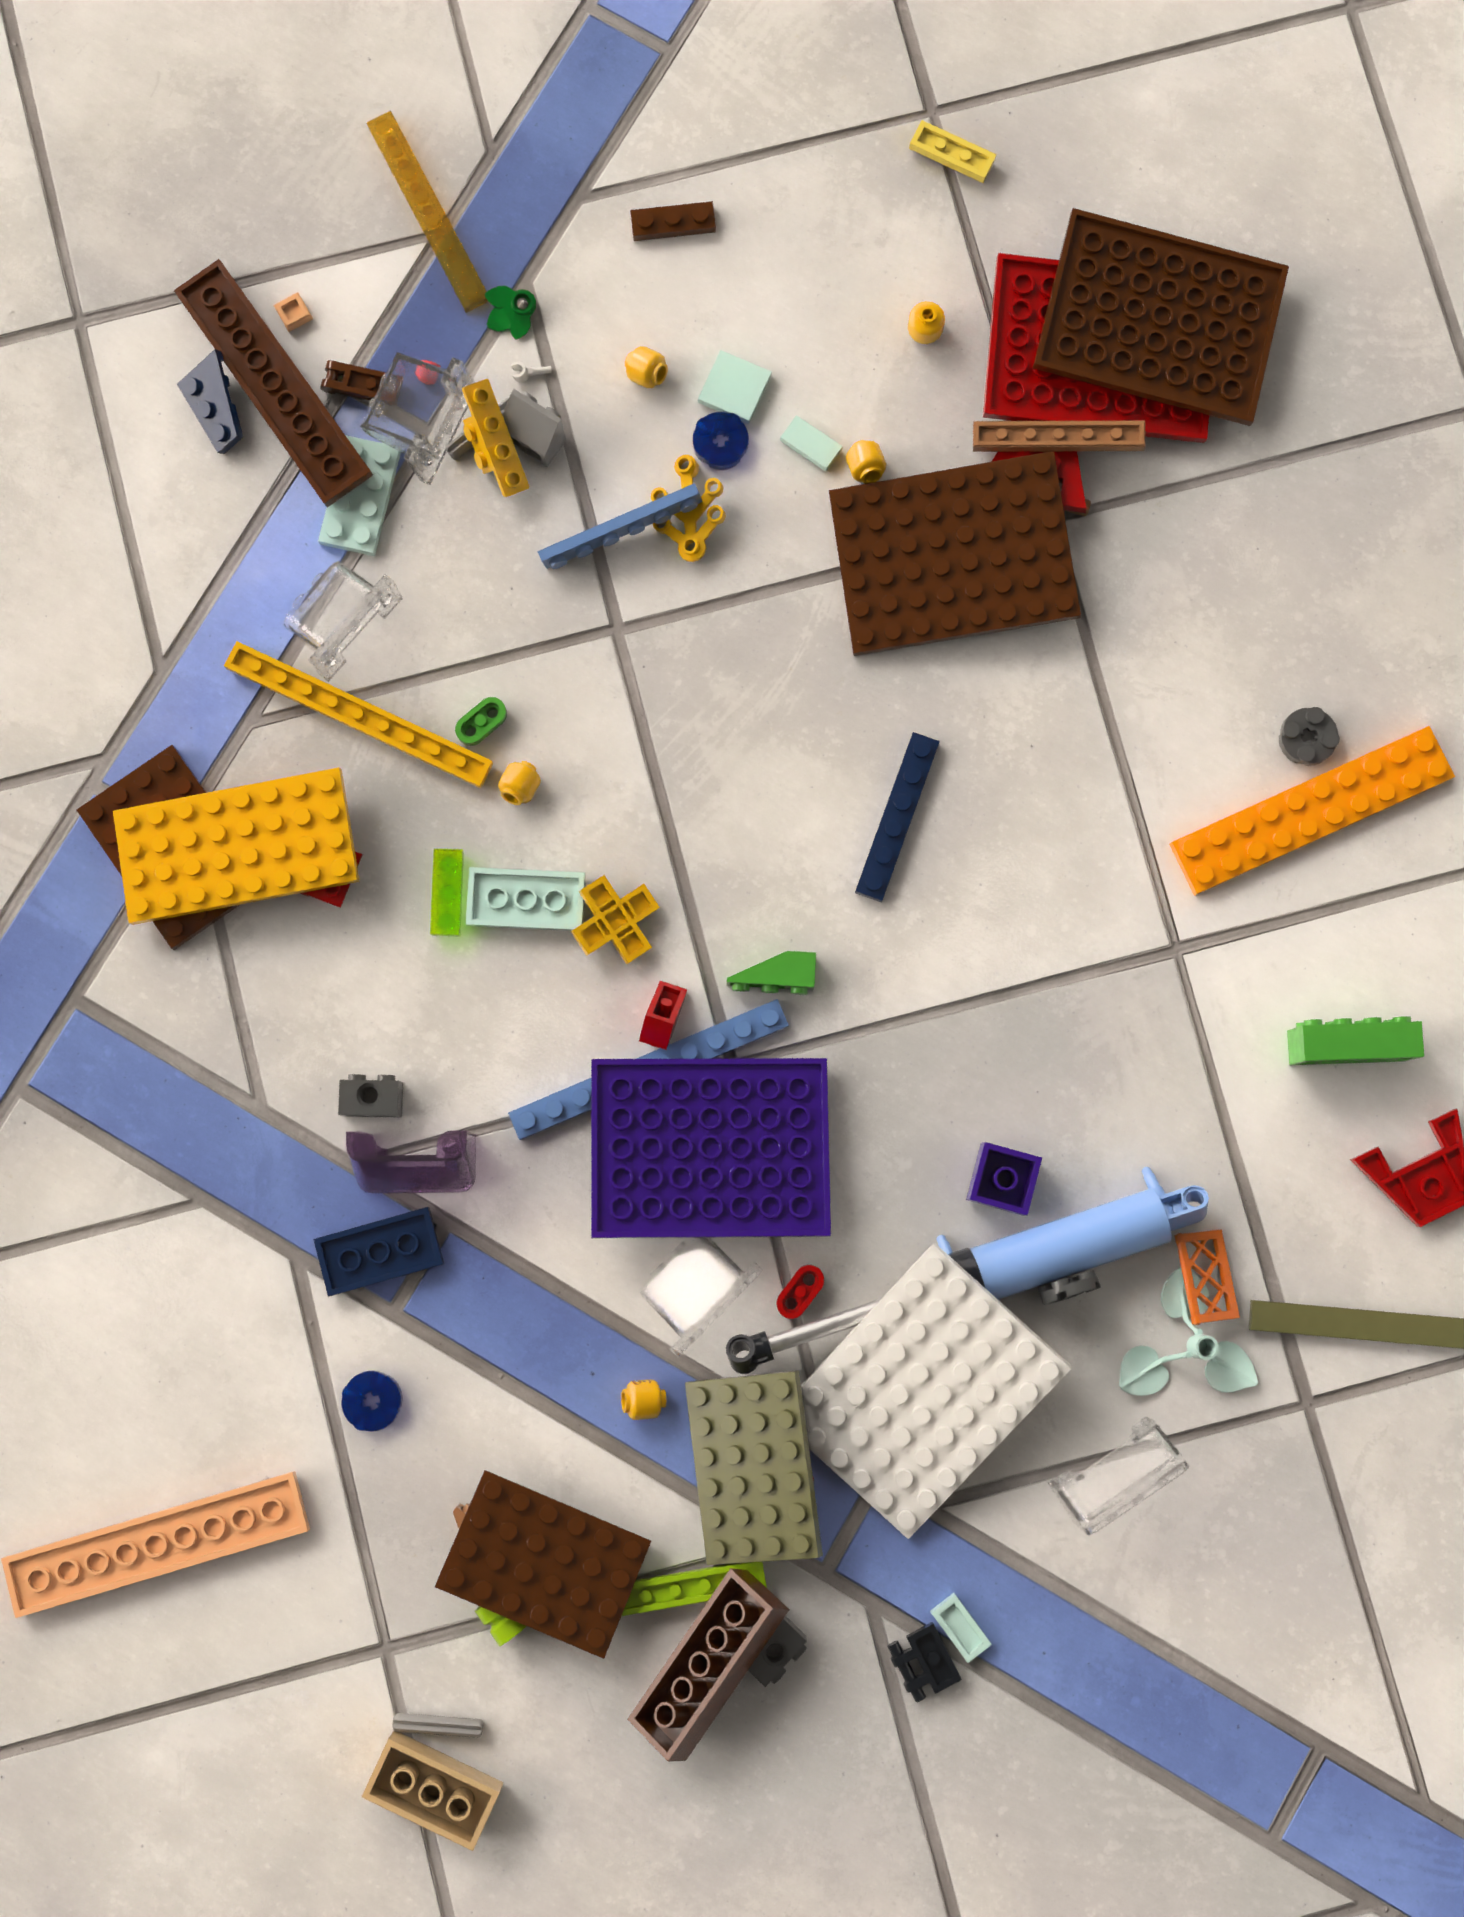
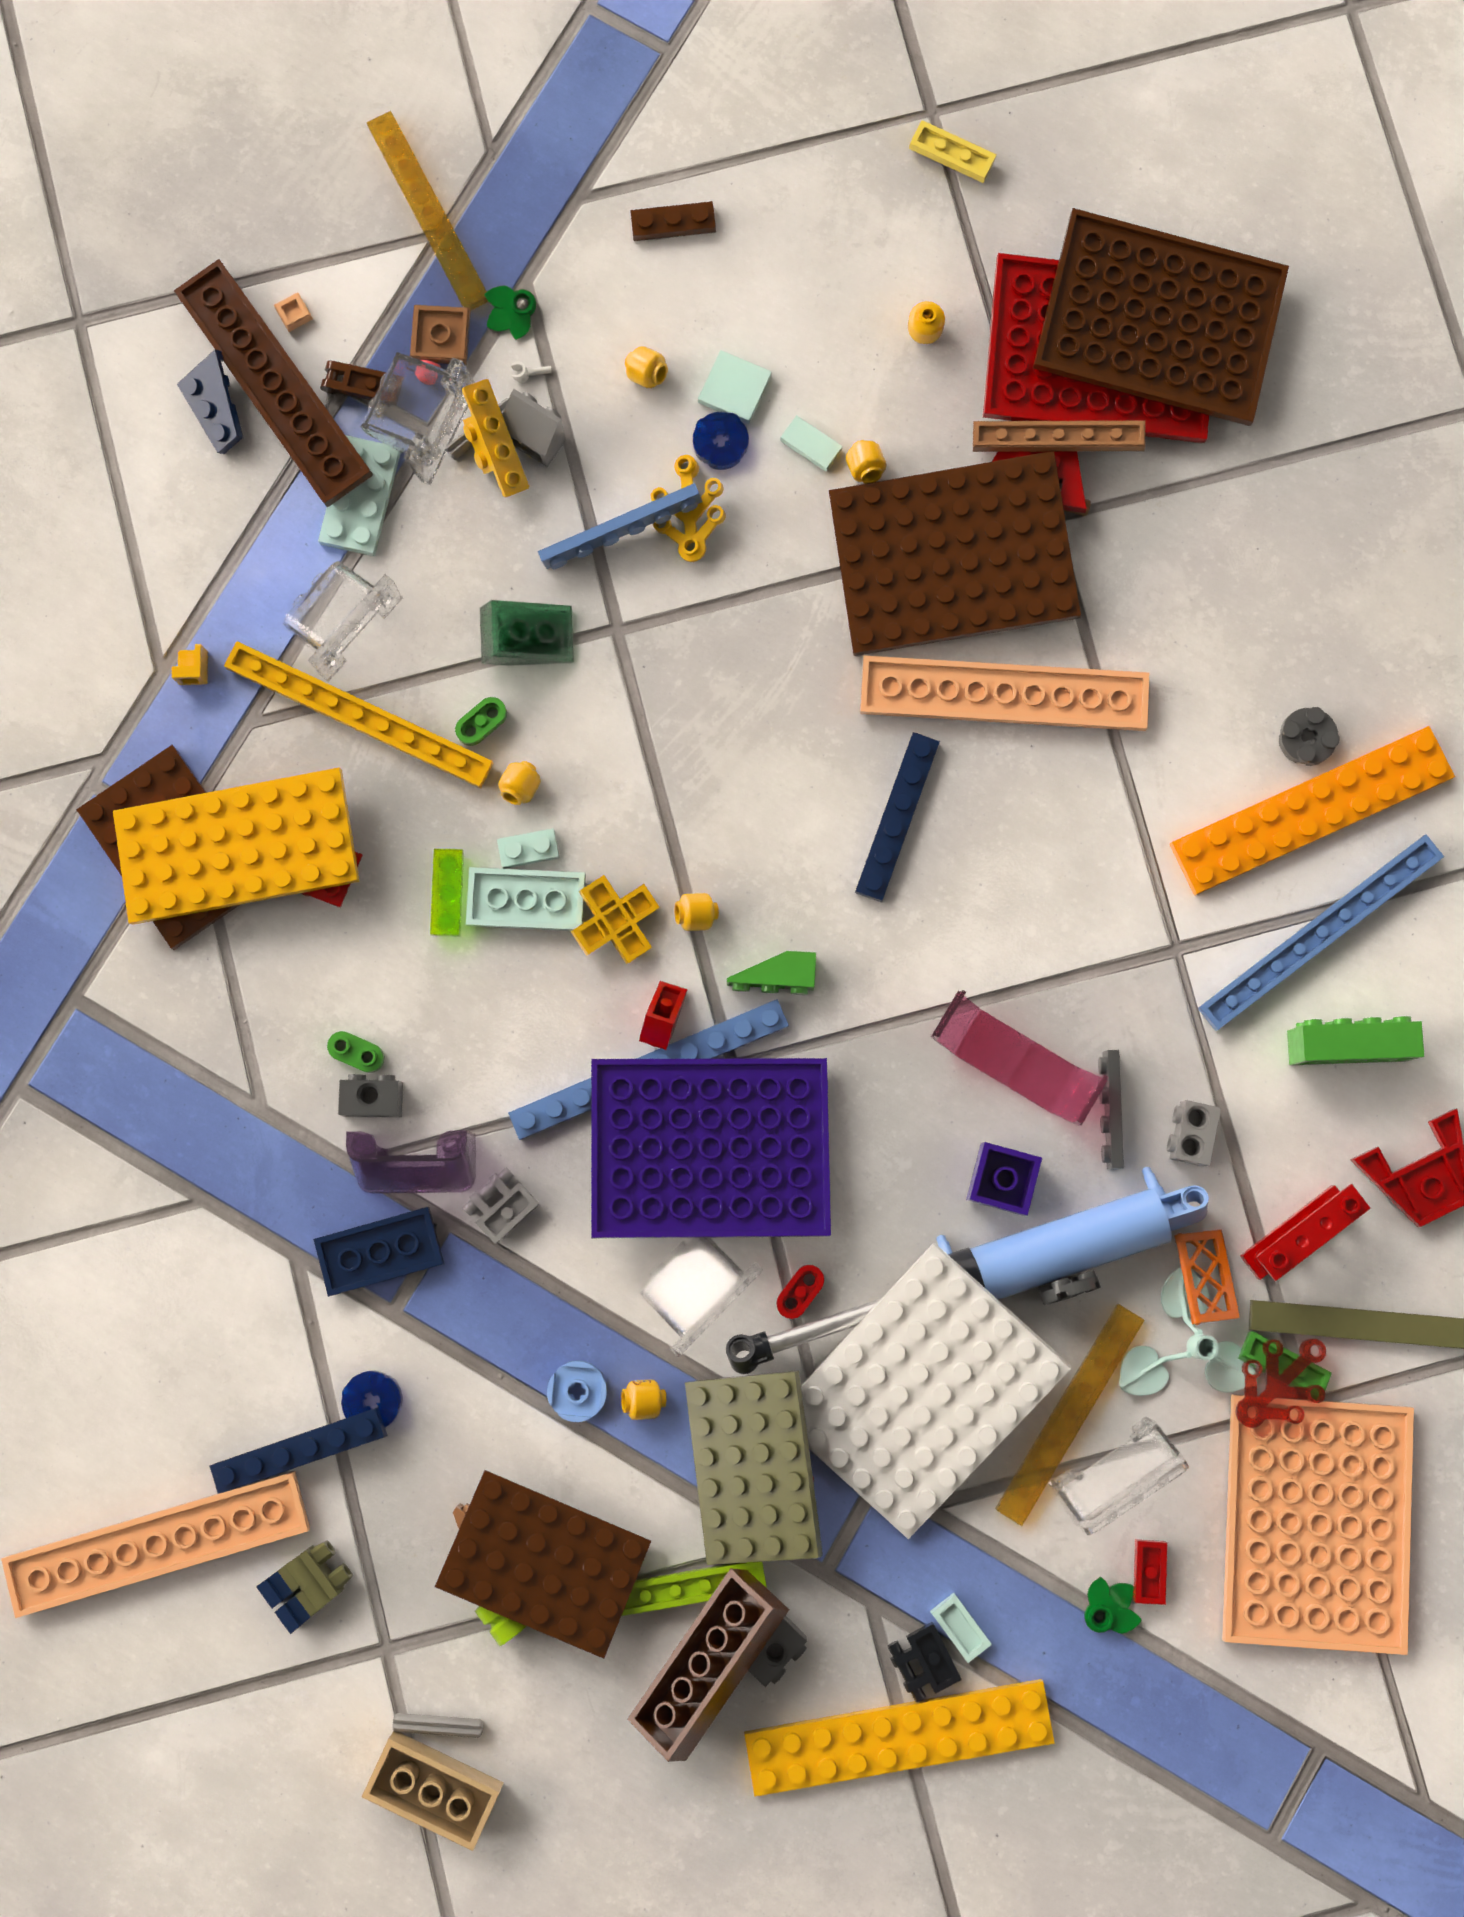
(191, 667): none -> yellow panel
(298, 1450): none -> dark blue plate
(313, 1578): none -> olive hips
(355, 1051): none -> bright green plate
(440, 333): none -> medium nougat plate
(507, 1211): none -> light grey plate
(525, 633): none -> clear green slope
(528, 848): none -> light aqua plate
(564, 1402): none -> light blue plate
(696, 912): none -> yellow head
(898, 1737): none -> yellow plate
(1005, 693): none -> light nougat plate
(1017, 1061): none -> clear pink windscreen
(1069, 1414): none -> clear yellow plate
(1112, 1121): none -> dark grey plate
(1114, 1604): none -> green plate
(1150, 1572): none -> red plate
(1202, 1135): none -> light grey brick
(1277, 1385): none -> clear red plant
(1305, 1232): none -> red fence
(1311, 1375): none -> bright green tile
(1320, 932): none -> medium blue plate
(1320, 1528): none -> light nougat plate

